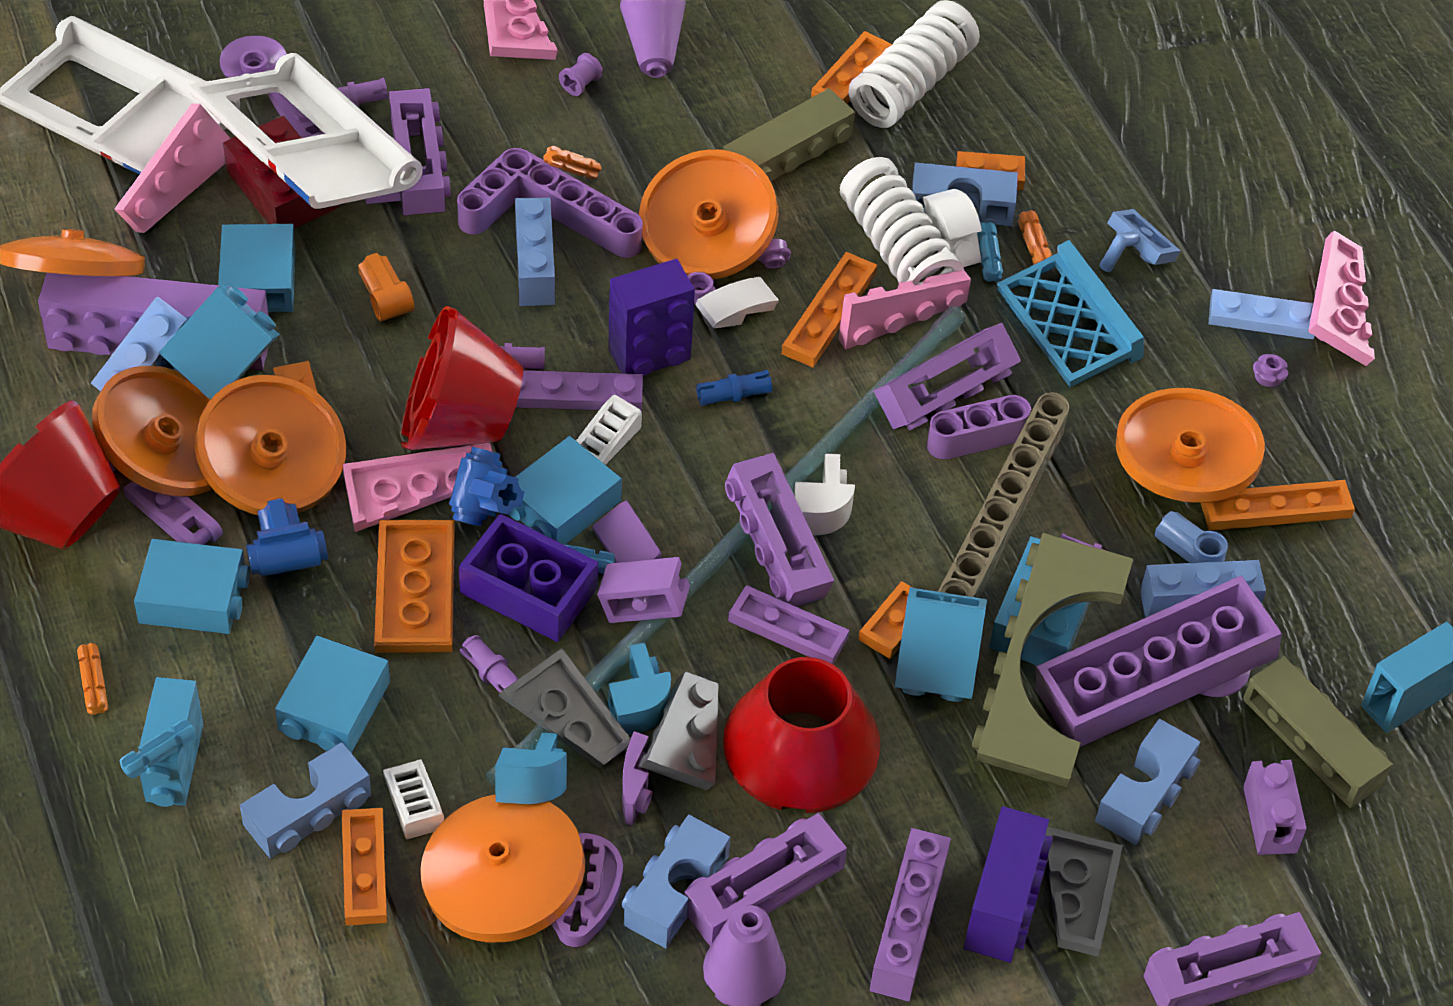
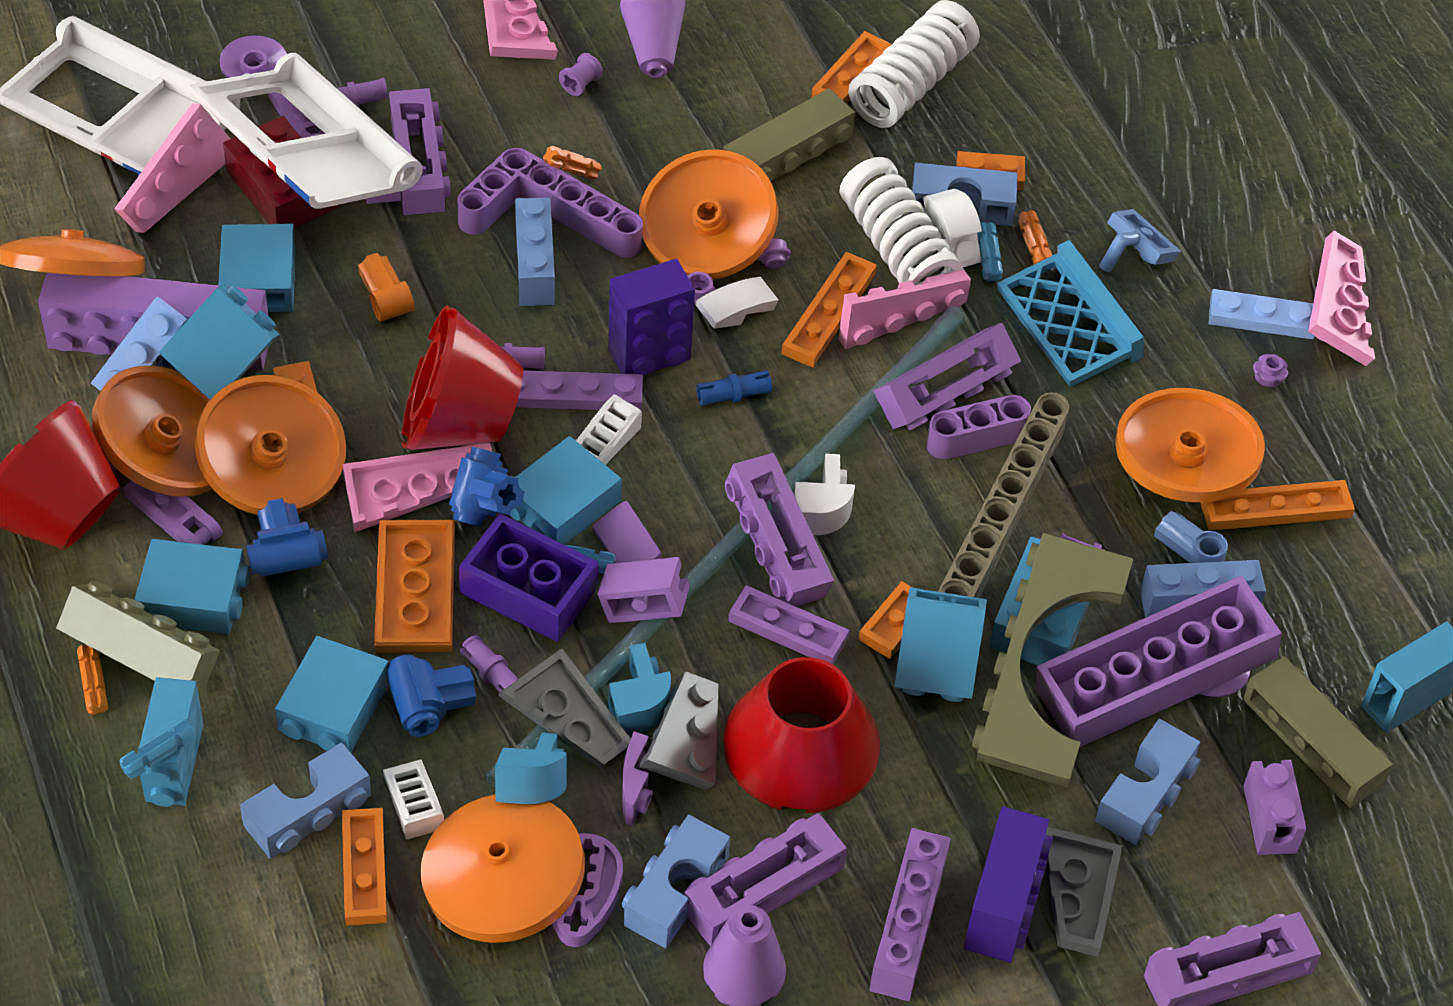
(136, 637): none -> brick
(427, 694): none -> blue piece

